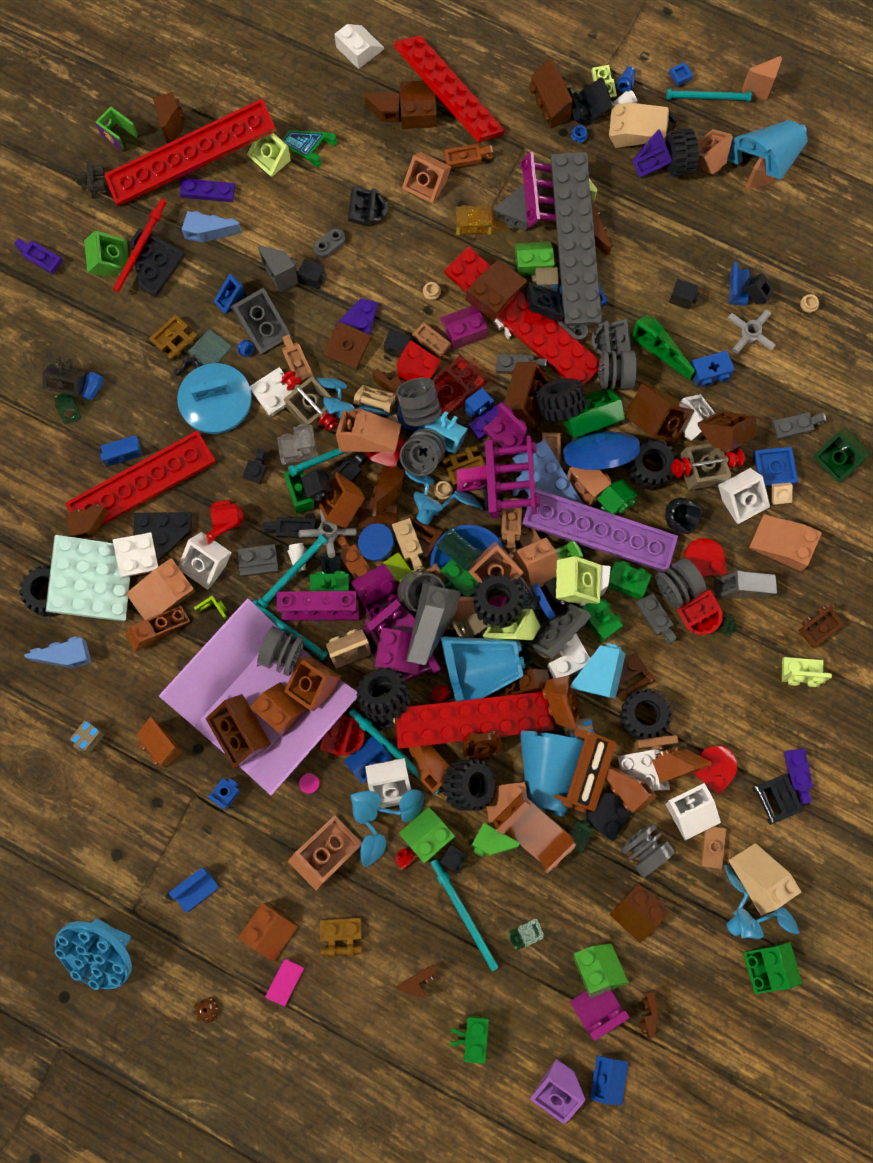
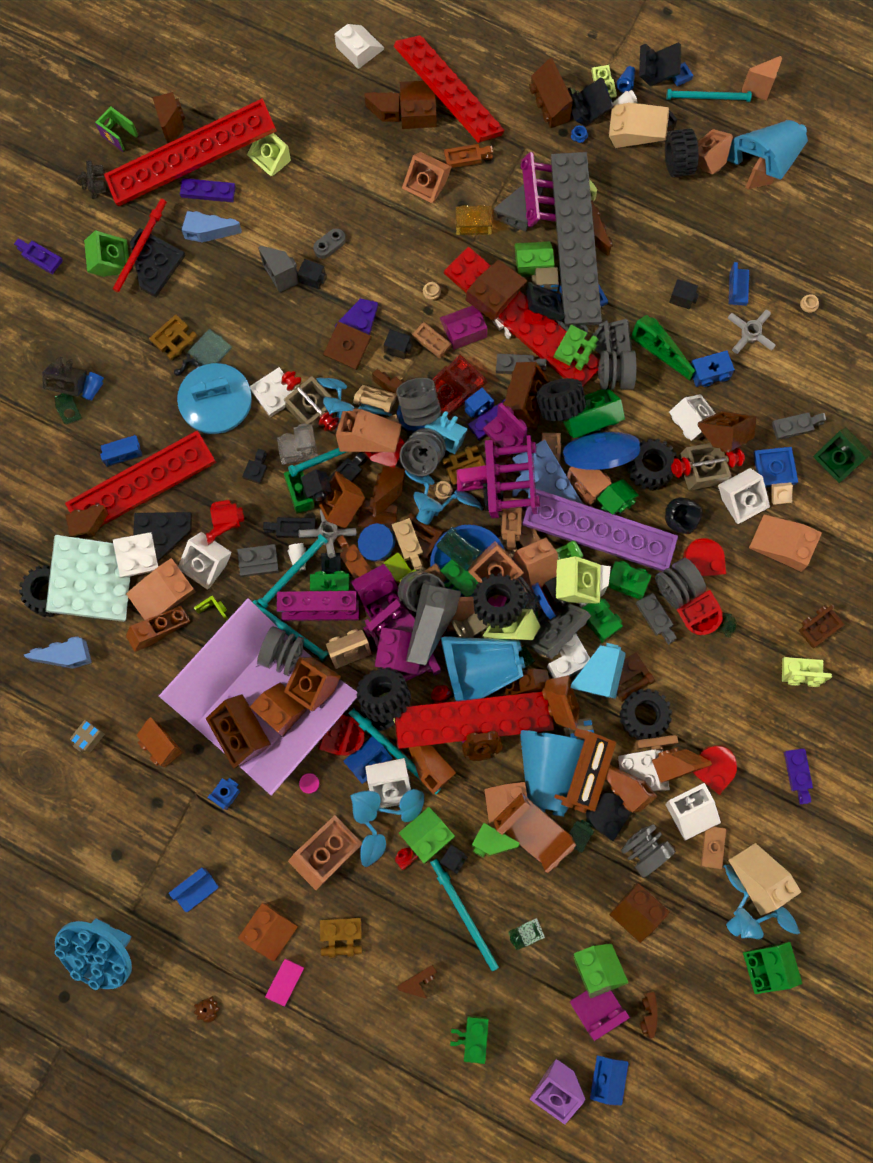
(229, 294): blue slope -> none
(245, 348): blue plate -> none
(260, 320): dark grey slope -> none
(296, 359): medium nougat hinge -> none
(306, 142): flag -> none
(366, 207): black slope -> none
(416, 363): red slope -> none
(481, 782): black tyre -> none
(571, 343): none -> bright green plate
(652, 155): dark purple wing -> none
(658, 413): reddish brown slope -> none
(659, 65): none -> black bracket
(745, 585): dark grey slope -> none
(758, 289): black brick -> none
(783, 795): black plate -> none

